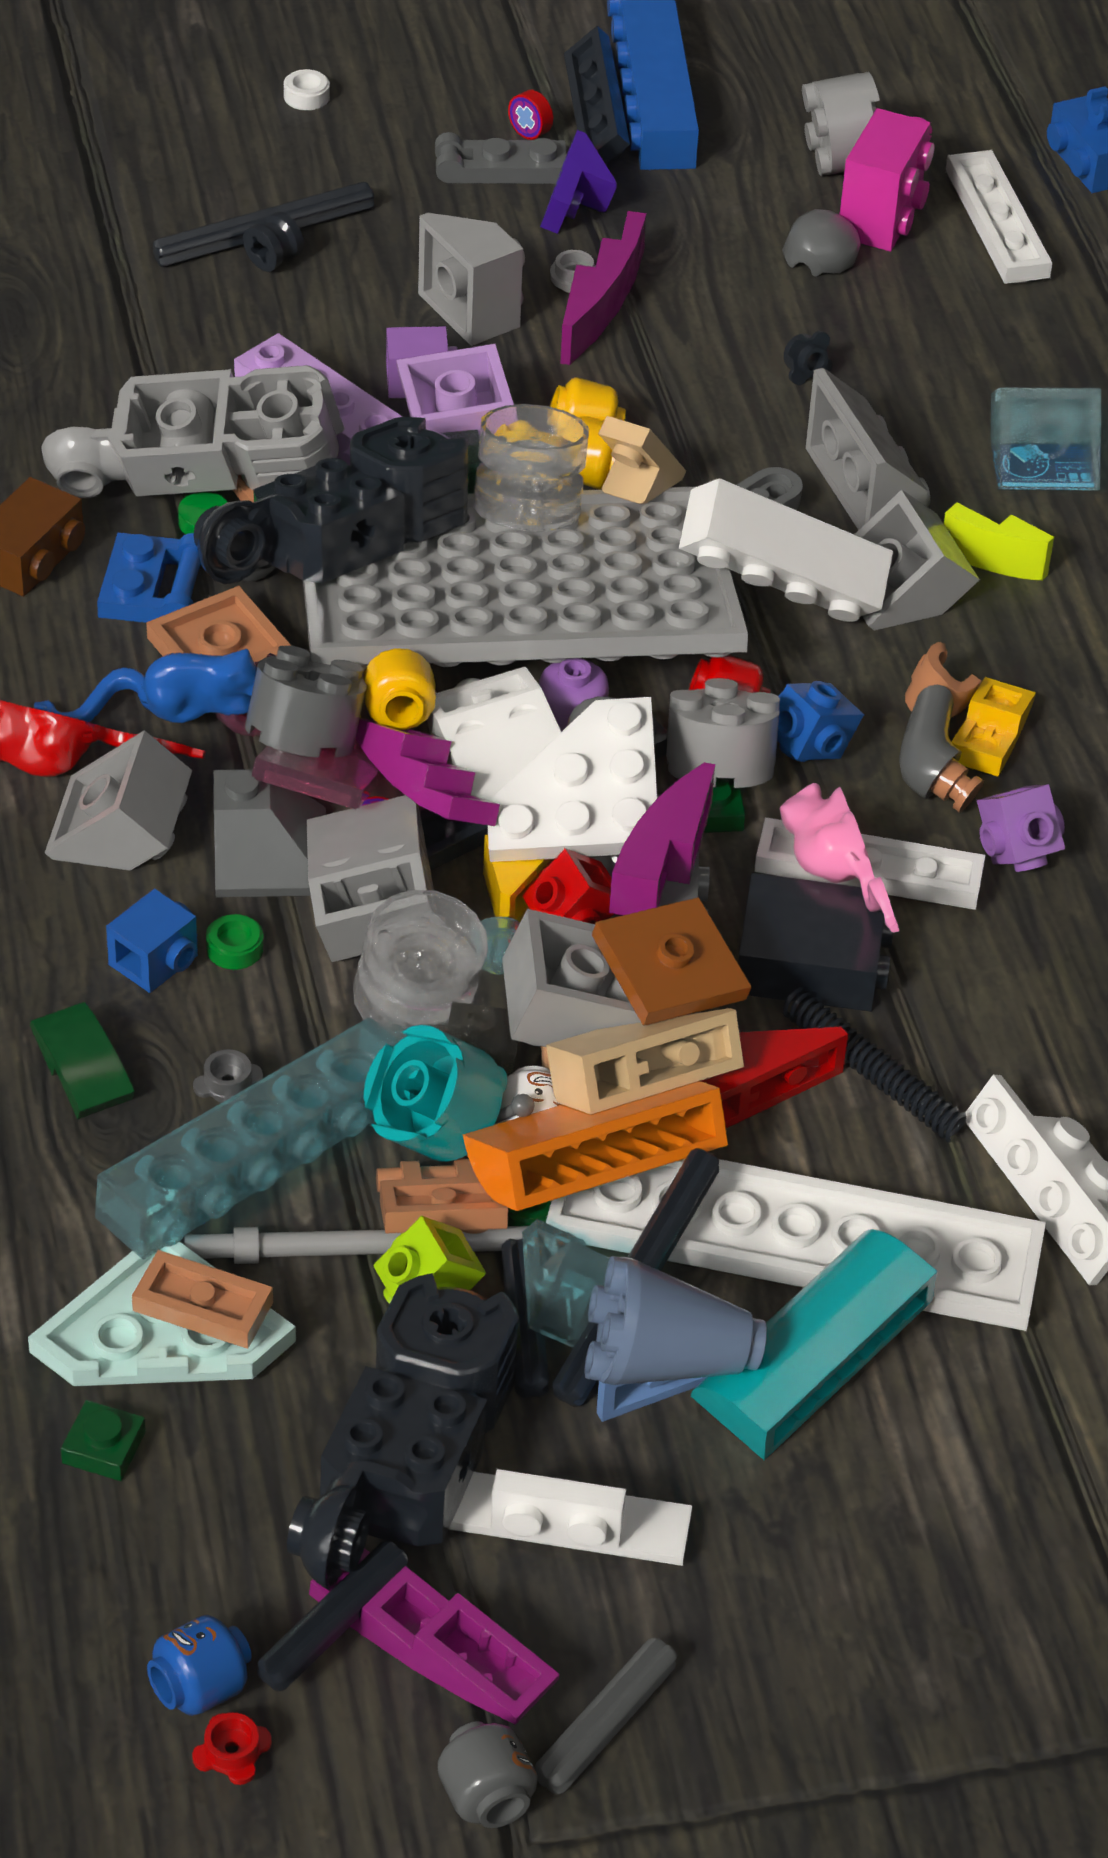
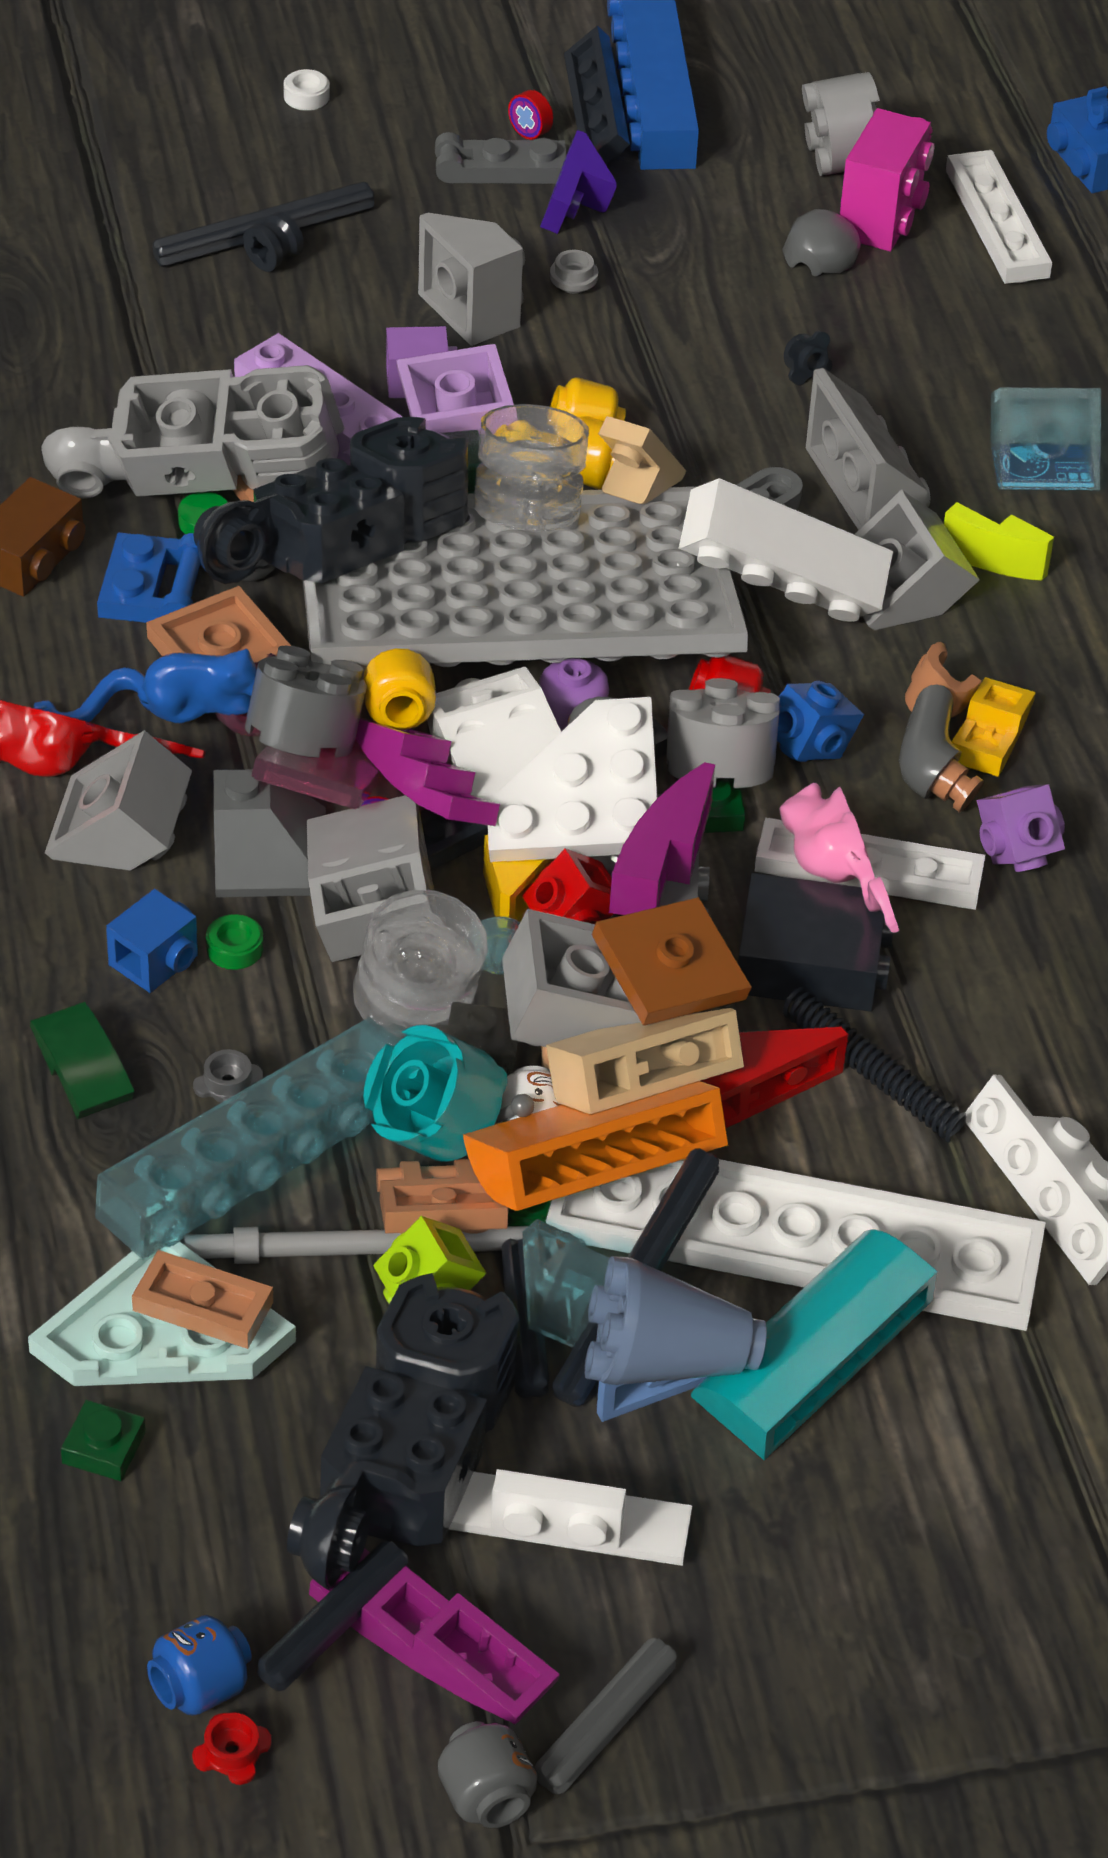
(602, 289): magenta slope -> none

